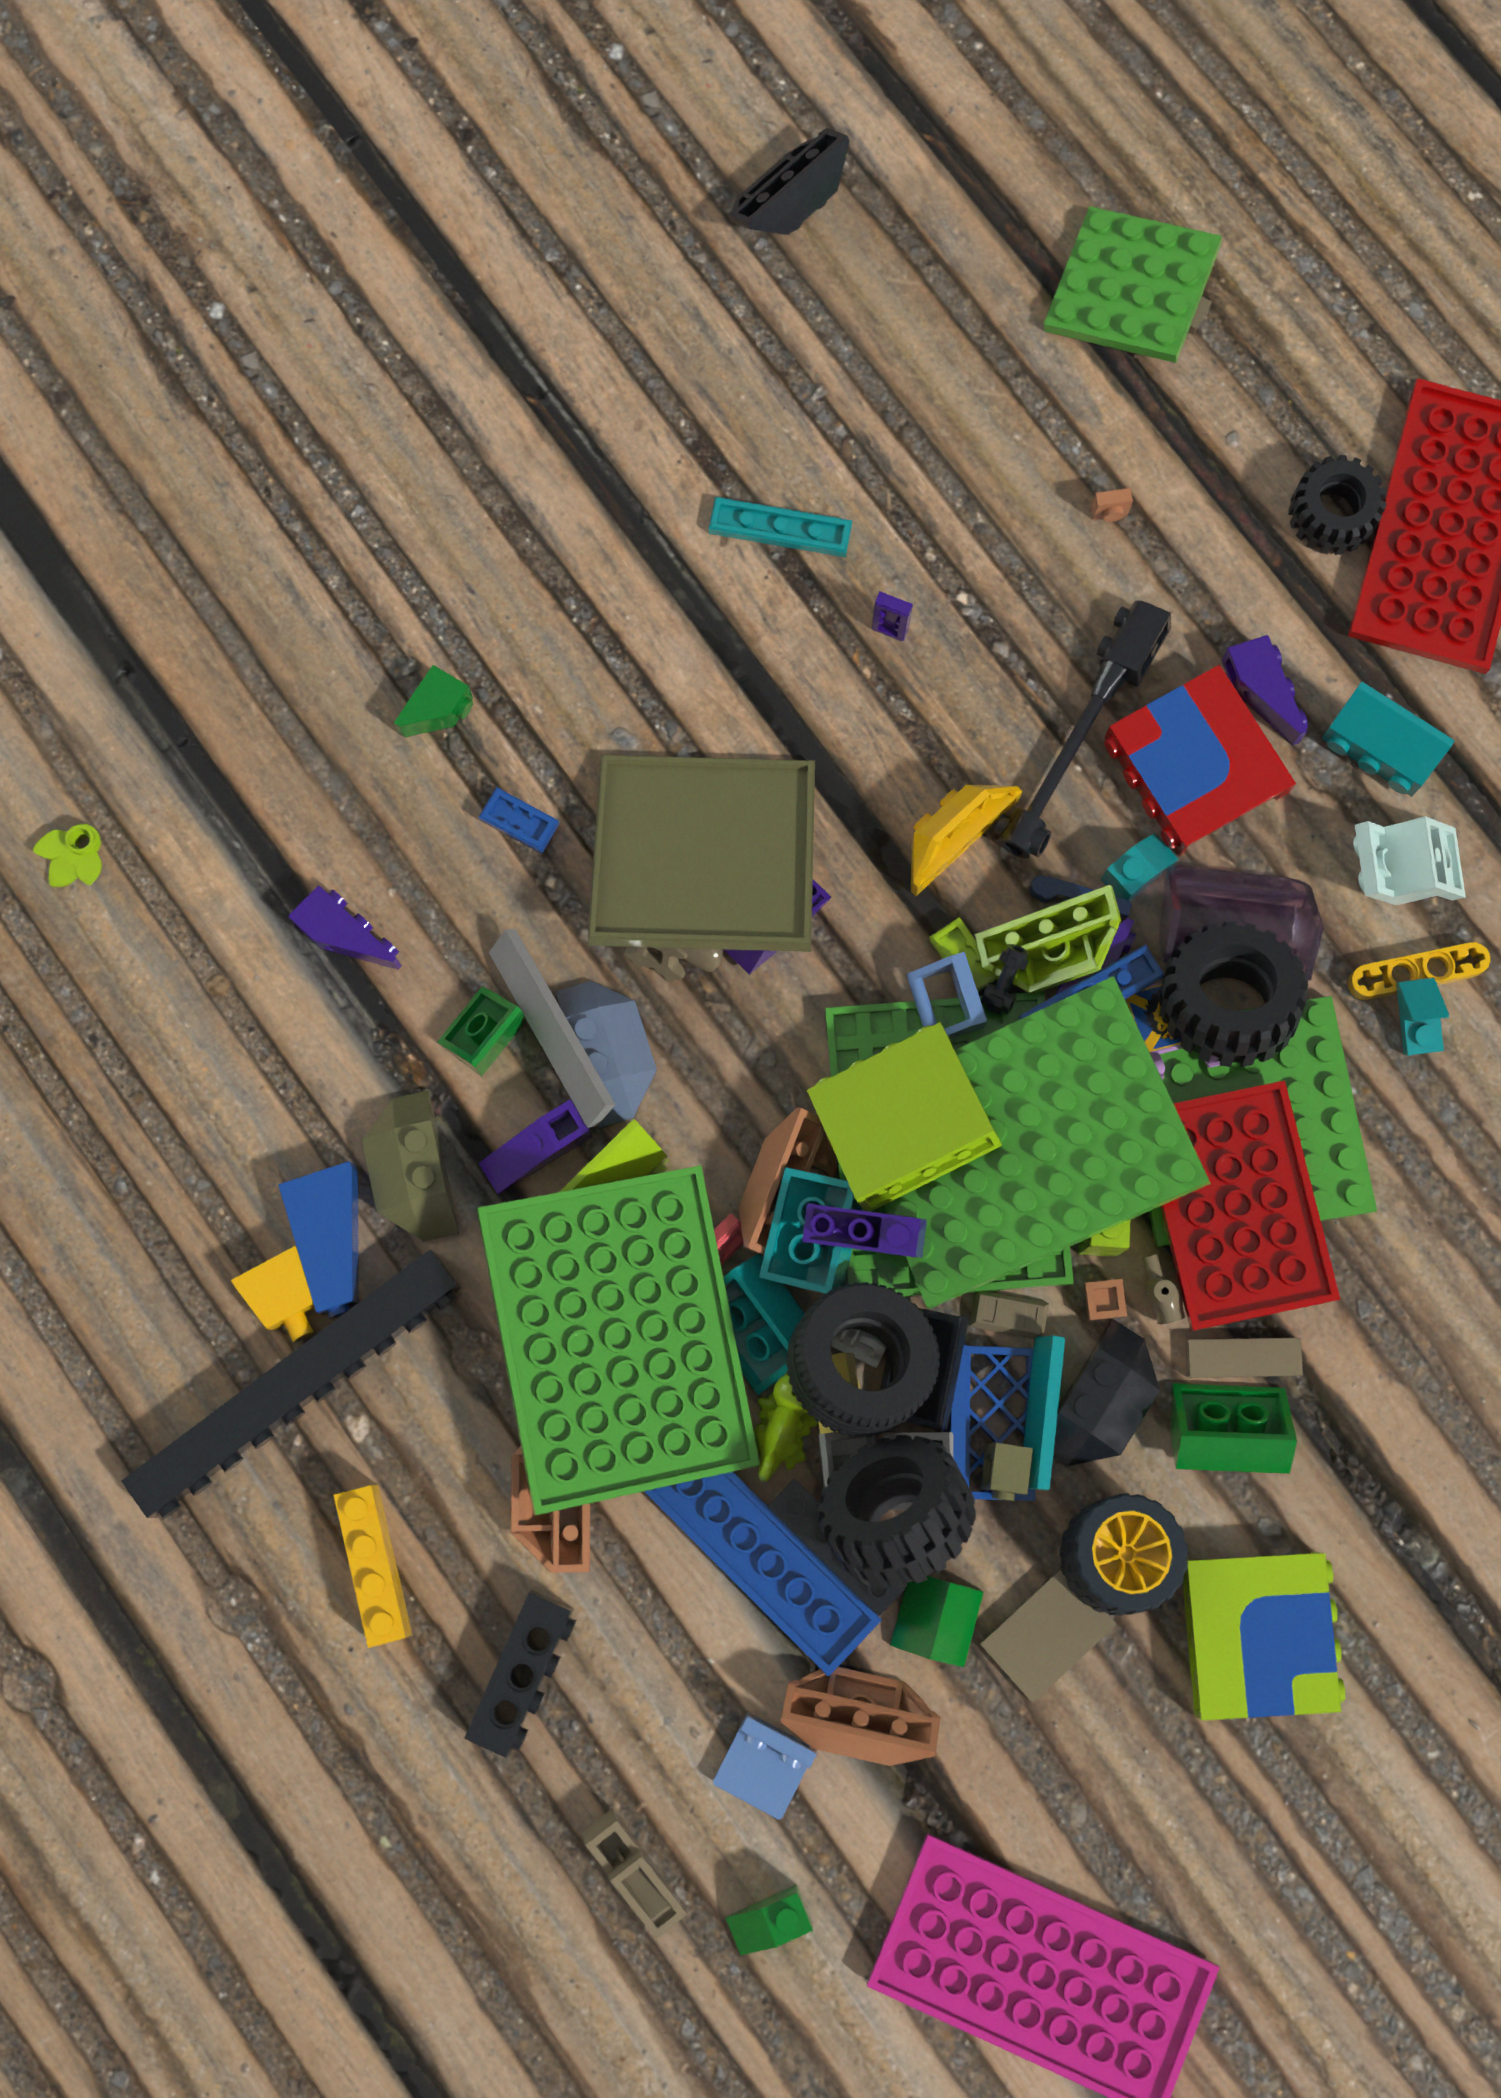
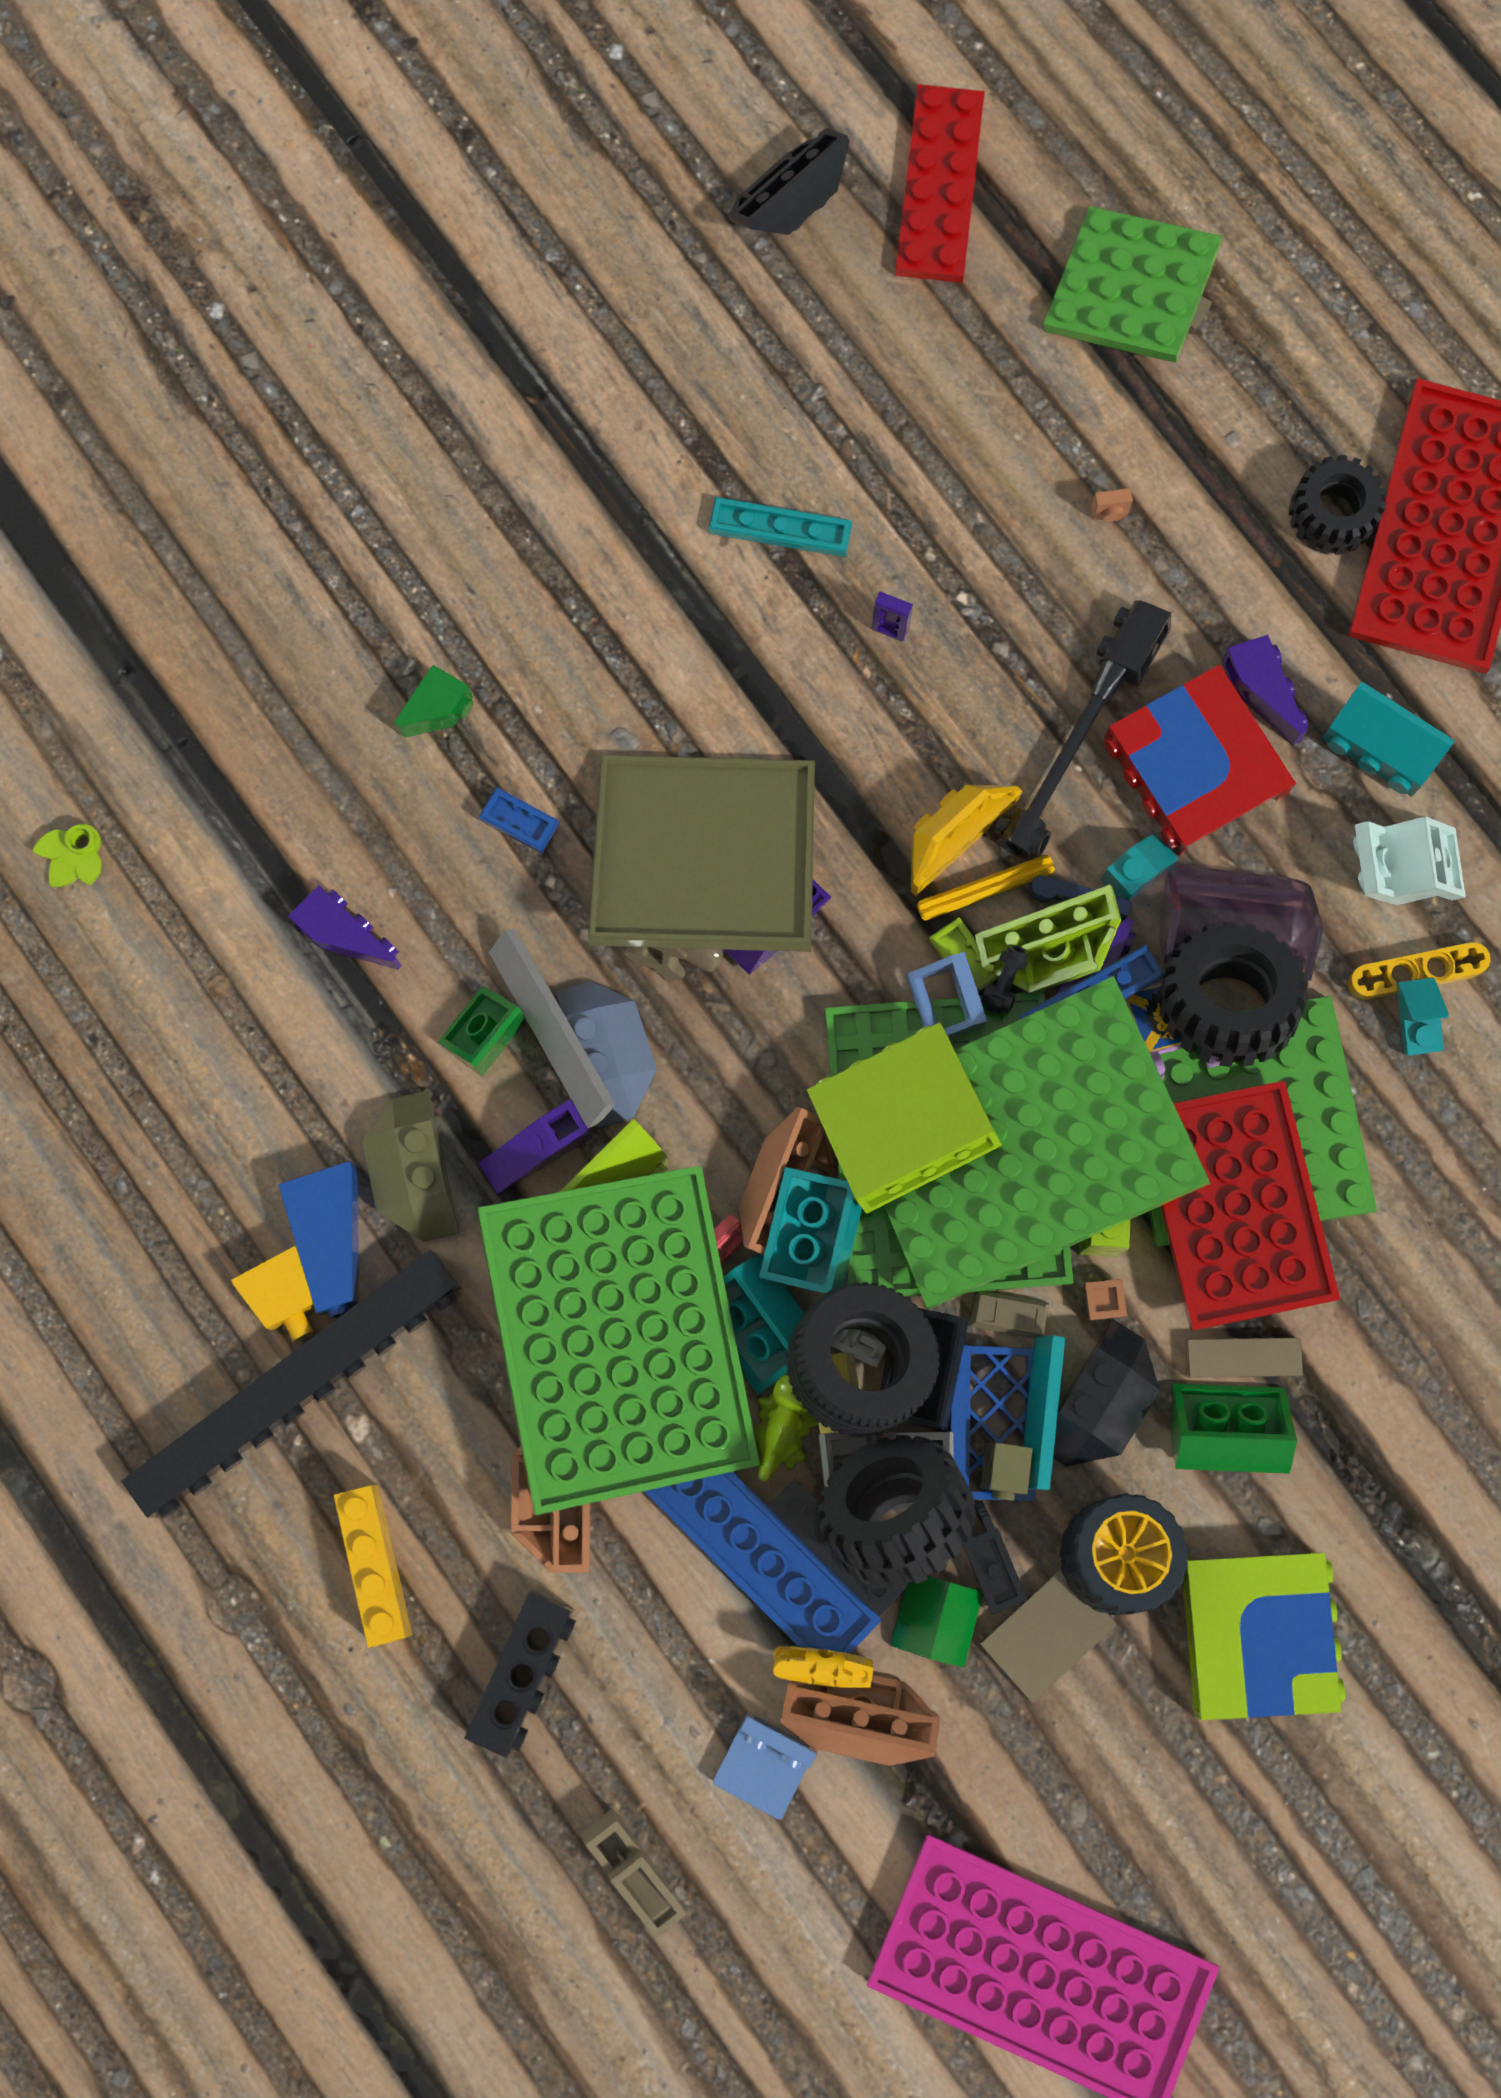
(770, 1922): green slope -> none
(822, 1667): none -> yellow hinge
(864, 1230): dark purple slope -> none
(940, 183): none -> red plate
(985, 887): none -> yellow axle
(993, 1565): none -> black hinge
(1162, 1293): dark tan piece -> none

